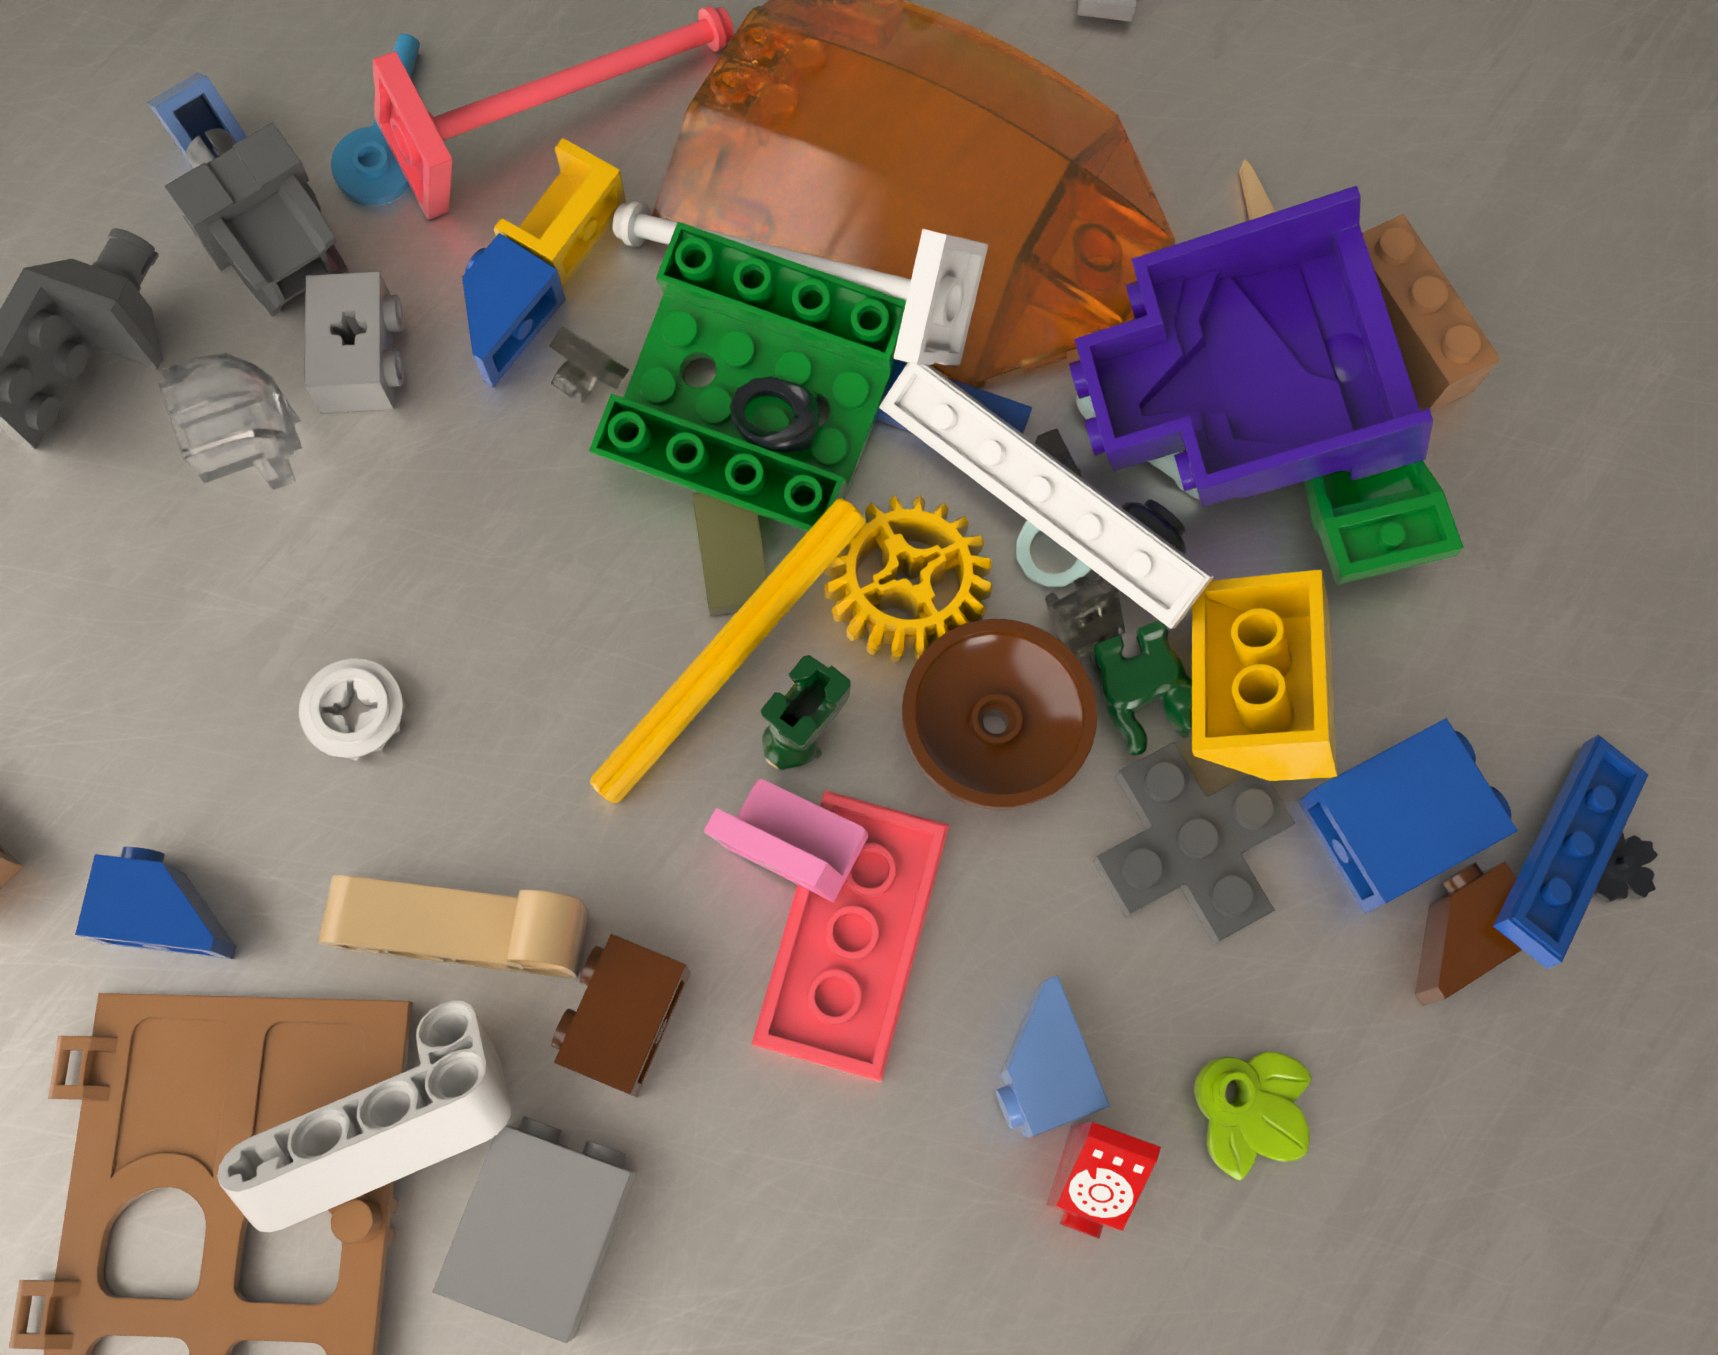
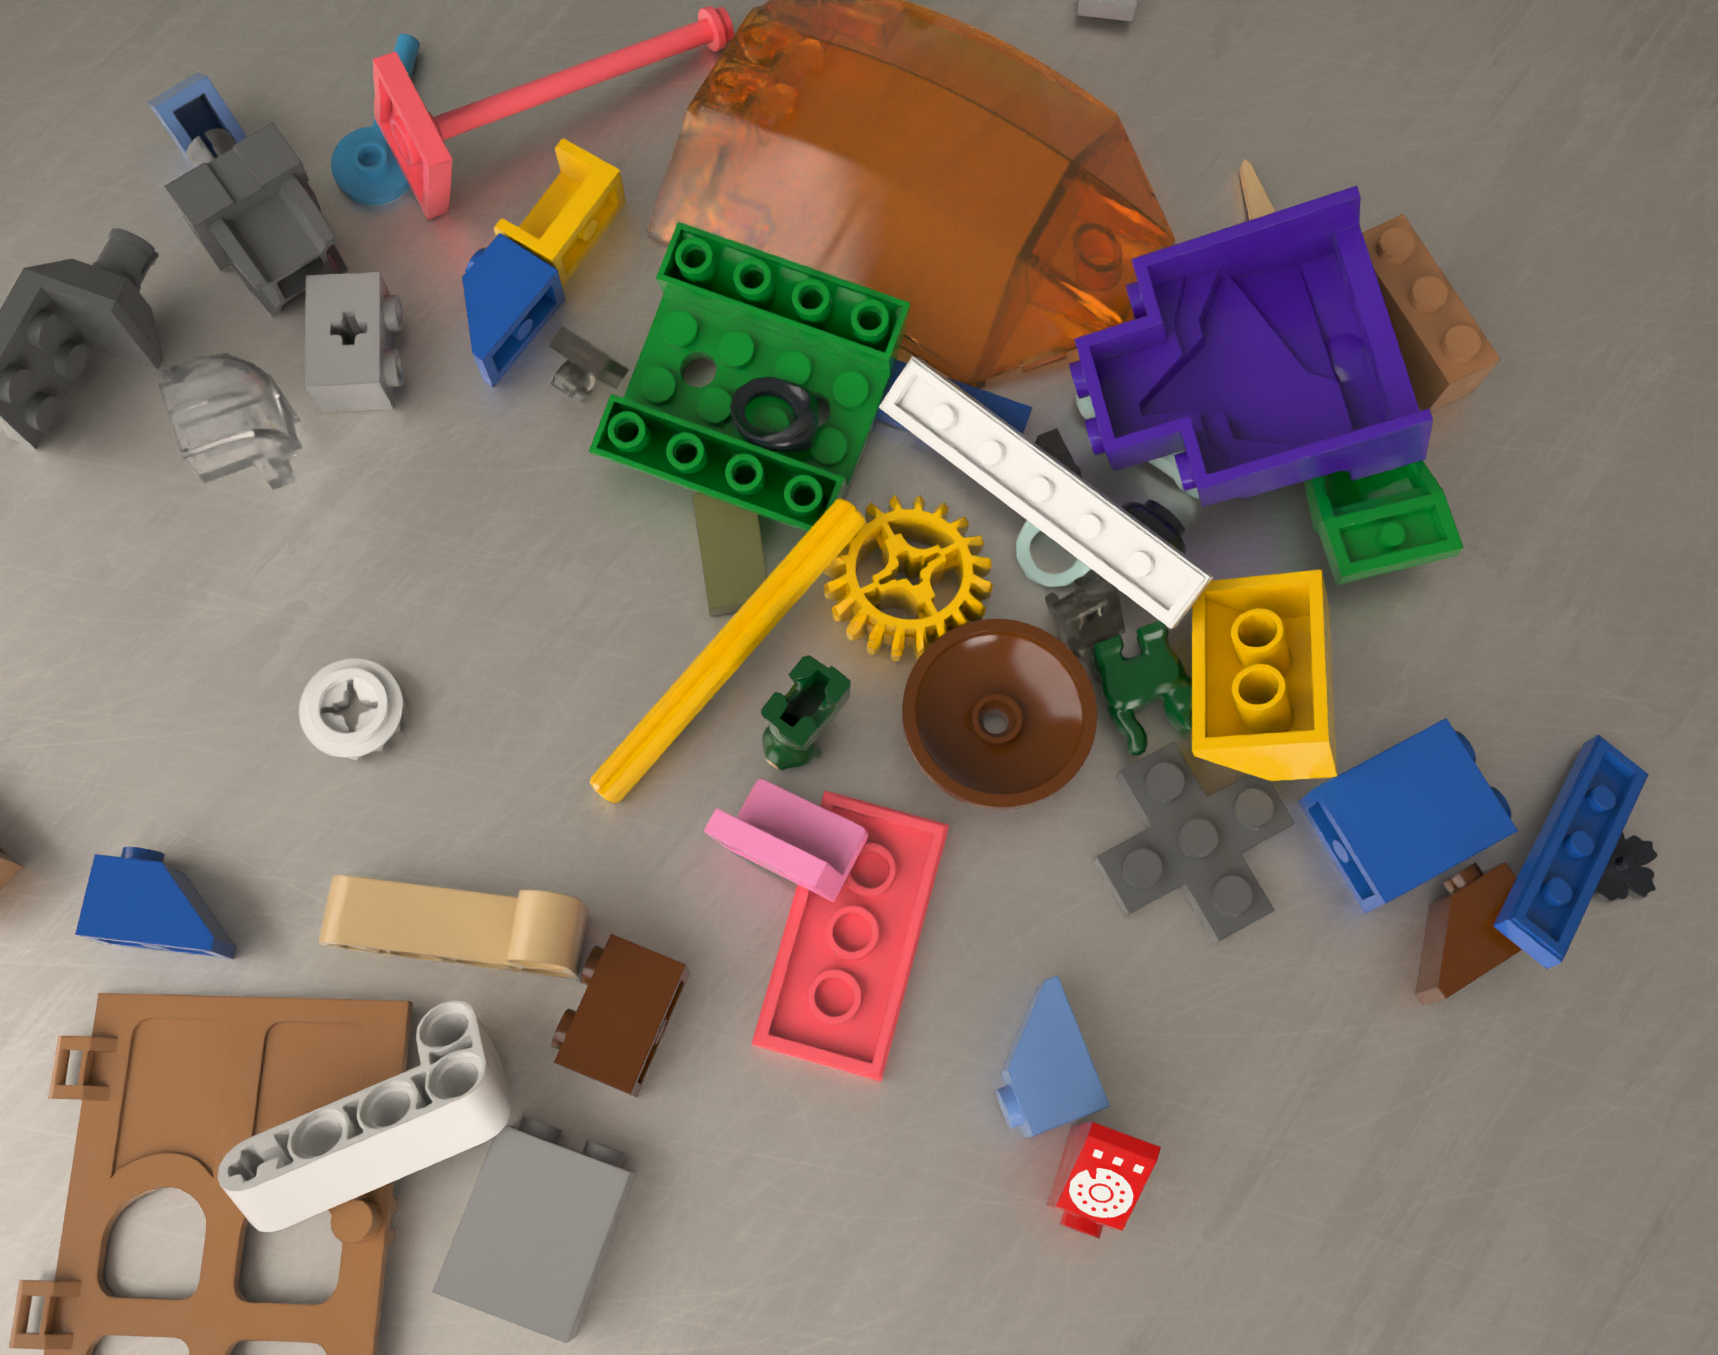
(936, 297): white tile -> none
(1261, 1115): lime plate -> none

